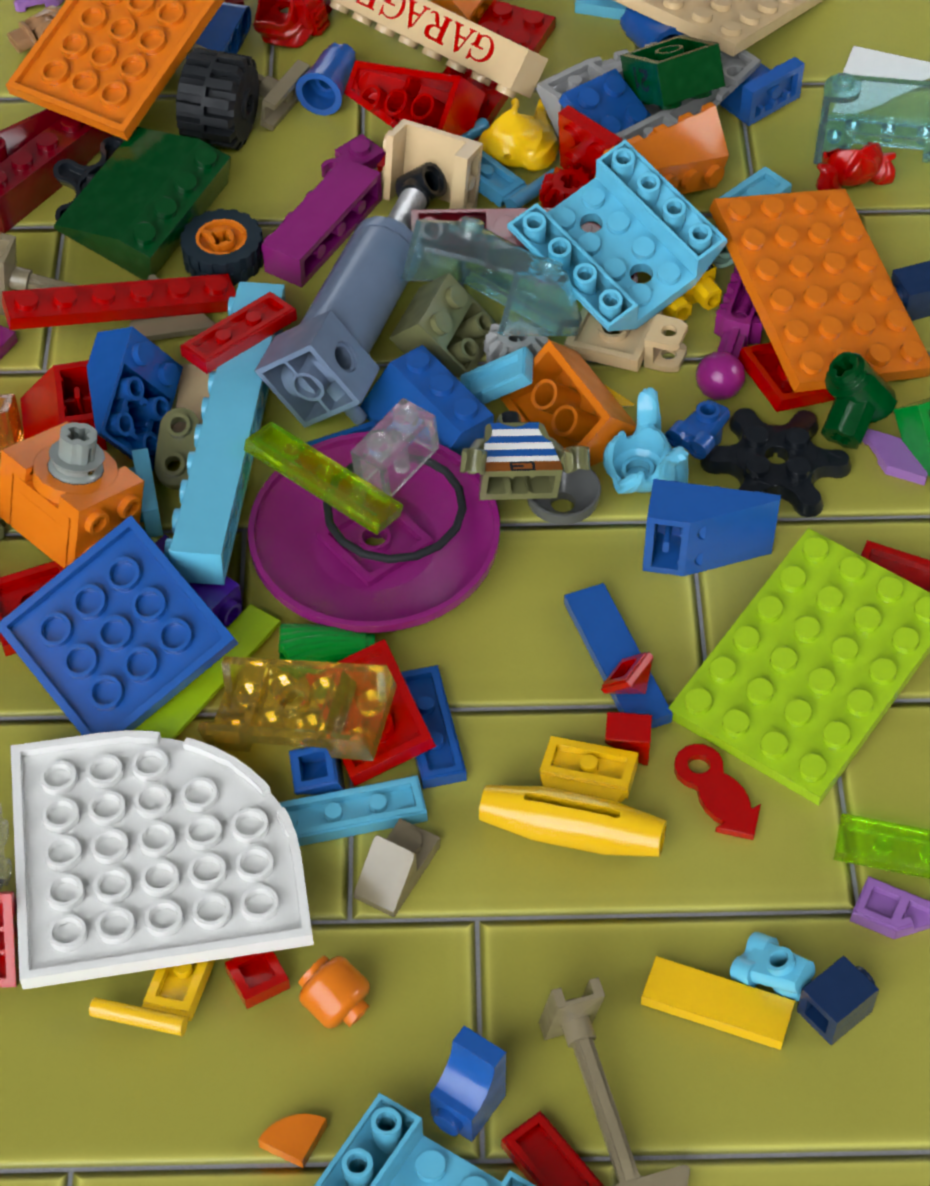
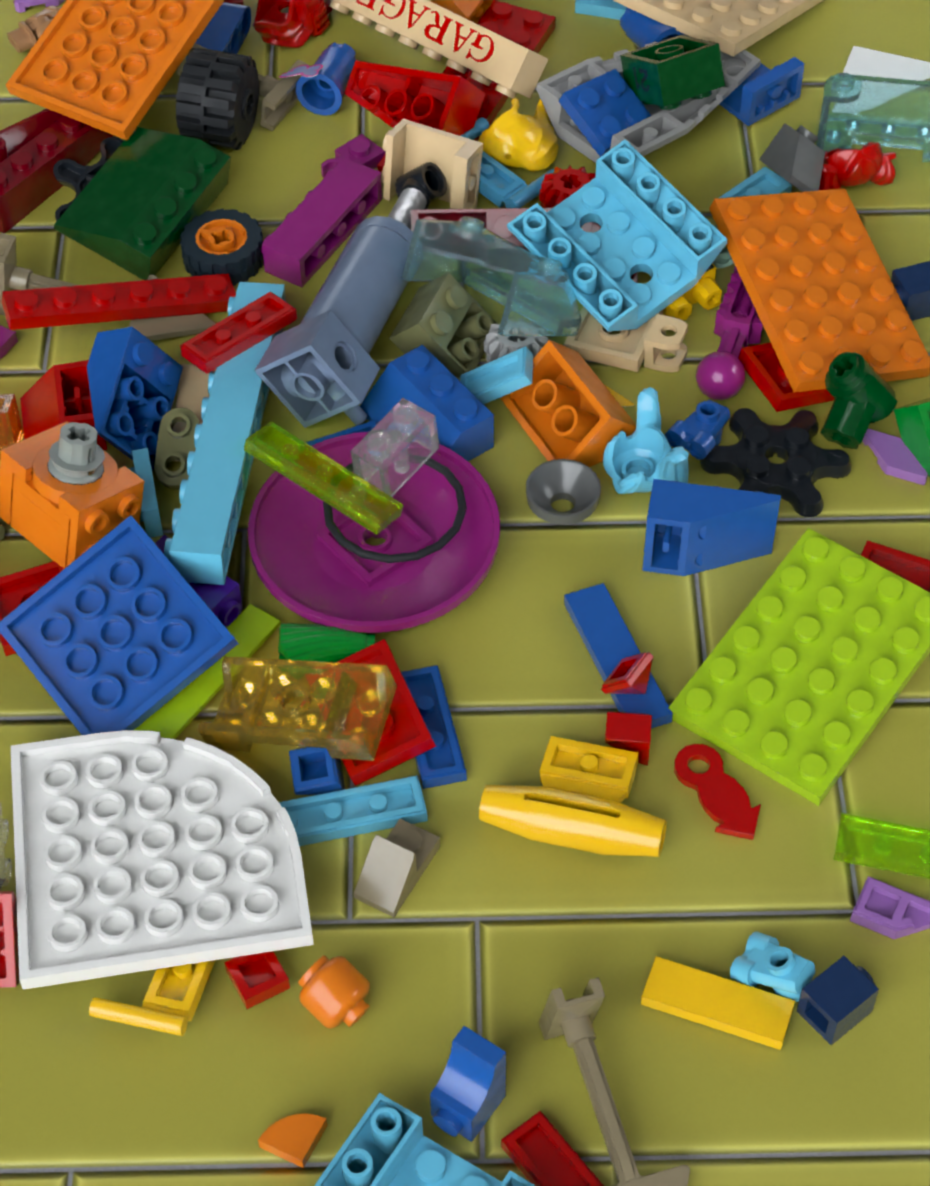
(303, 70): none -> sticker
(520, 460): torso -> none
(582, 140): red plate -> none
(688, 152): orange wedge -> none
(796, 157): none -> dark grey slope

